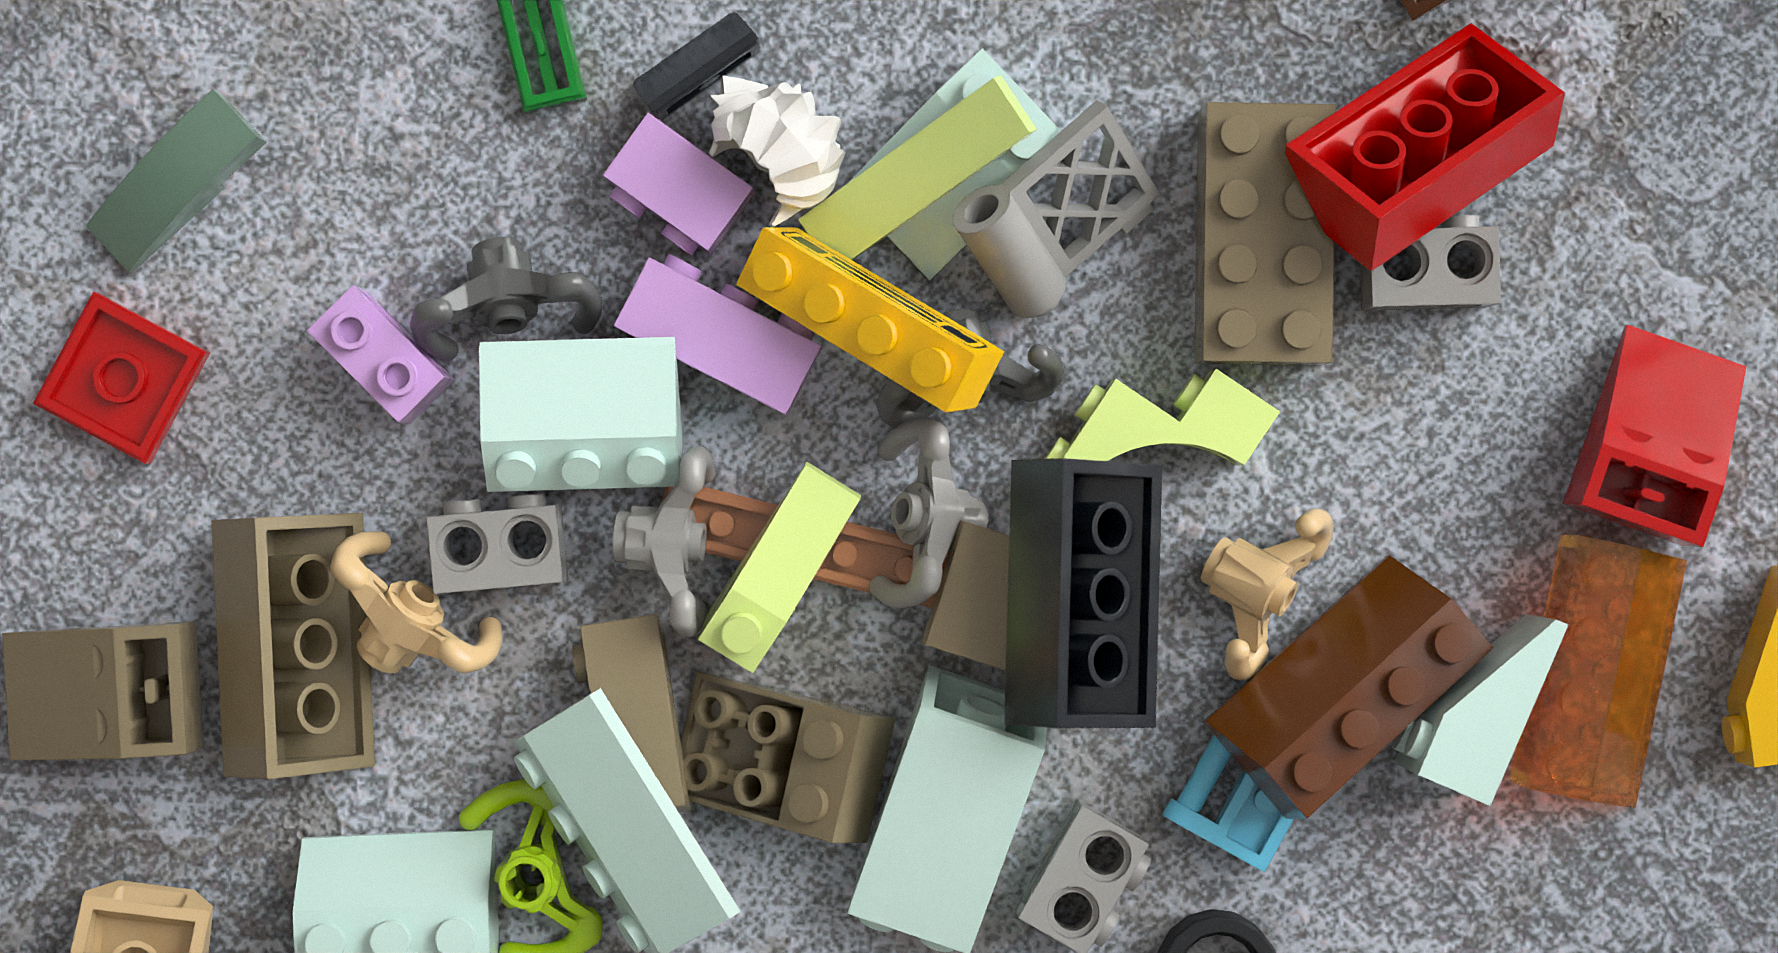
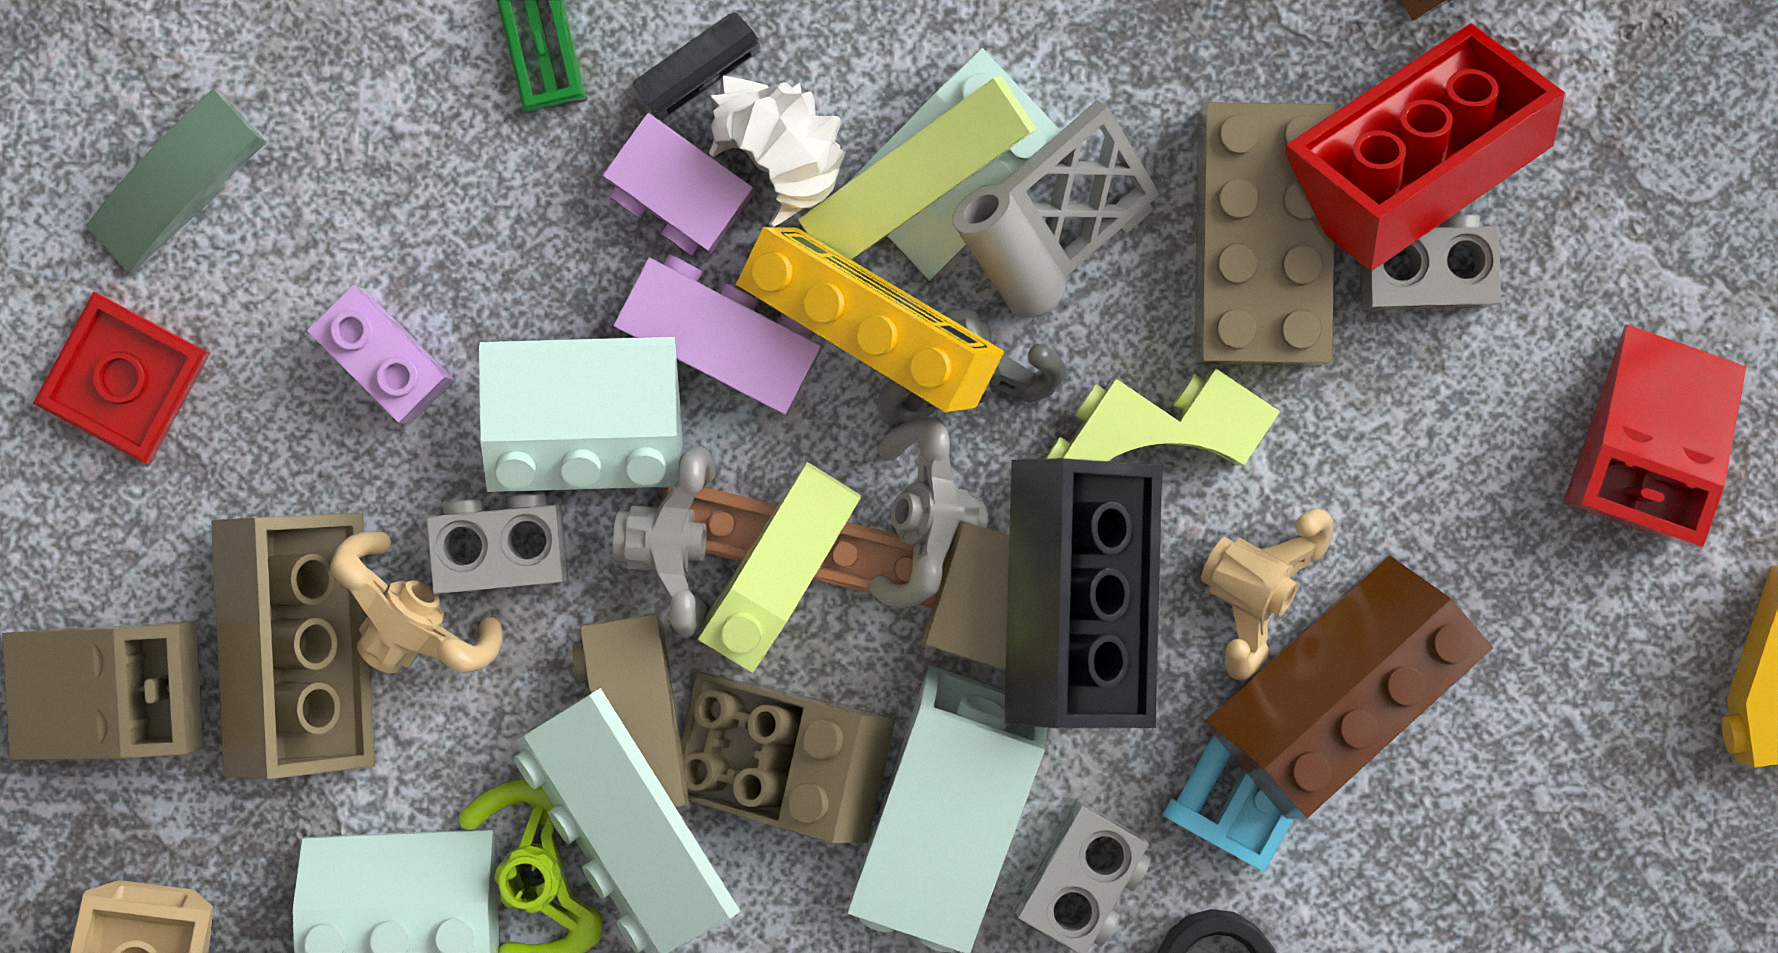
(502, 296): dark grey piece -> none
(1479, 720): light aqua slope -> none
(1606, 679): clear orange slope -> none

